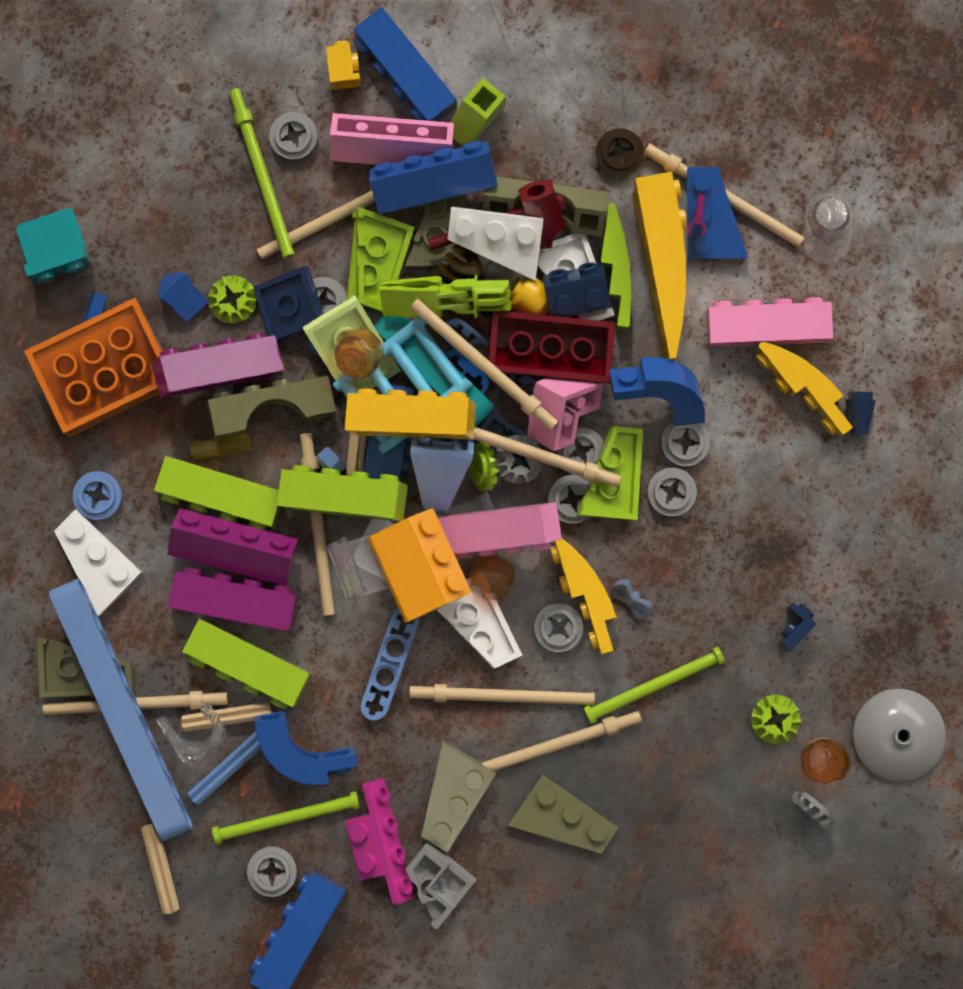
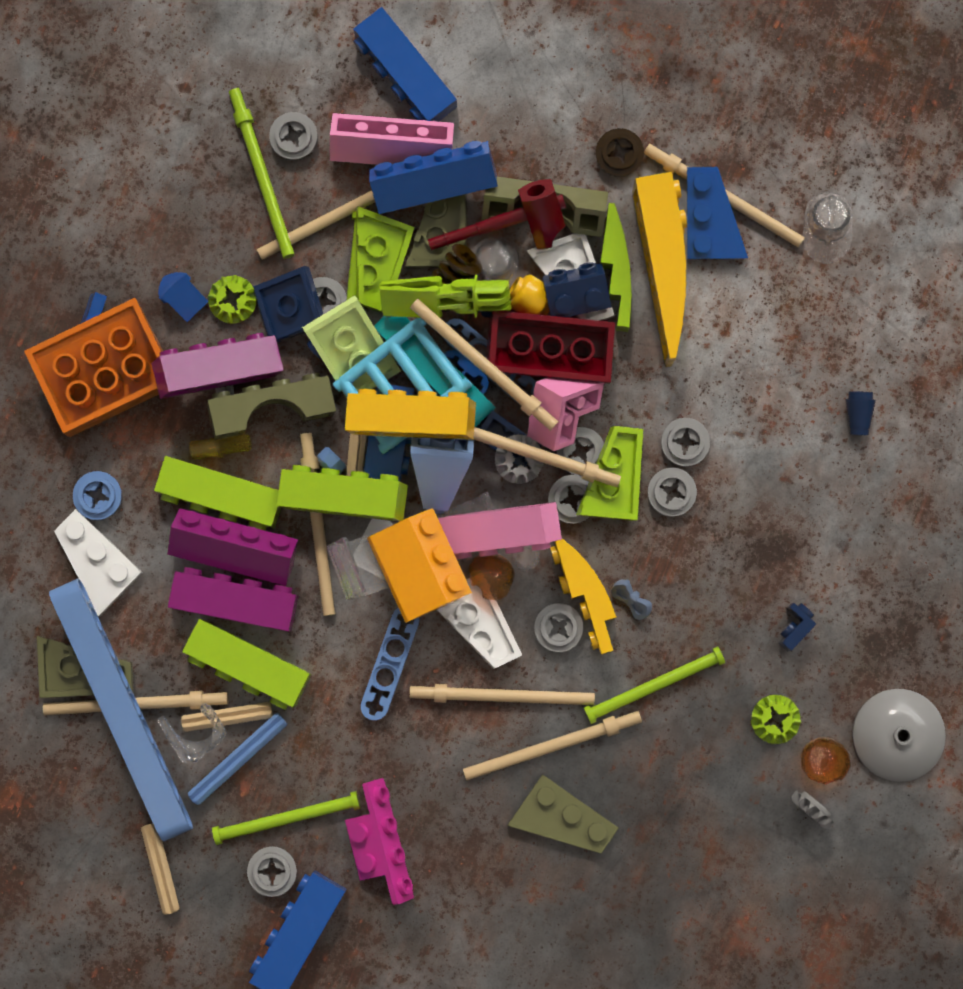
(52, 246): teal bracket -> none
(294, 761): blue arch -> none
(342, 66): yellow brick -> none
(359, 354): clear orange hair -> none
(439, 881): light grey slope -> none
(454, 795): olive wing -> none
(477, 112): lime slope -> none
(483, 467): lime gear -> none
(499, 237): white wing -> none
(662, 380): blue arch -> none
(698, 216): magenta hand -> none
(769, 323): bright pink brick -> none
(798, 375): yellow slope -> none

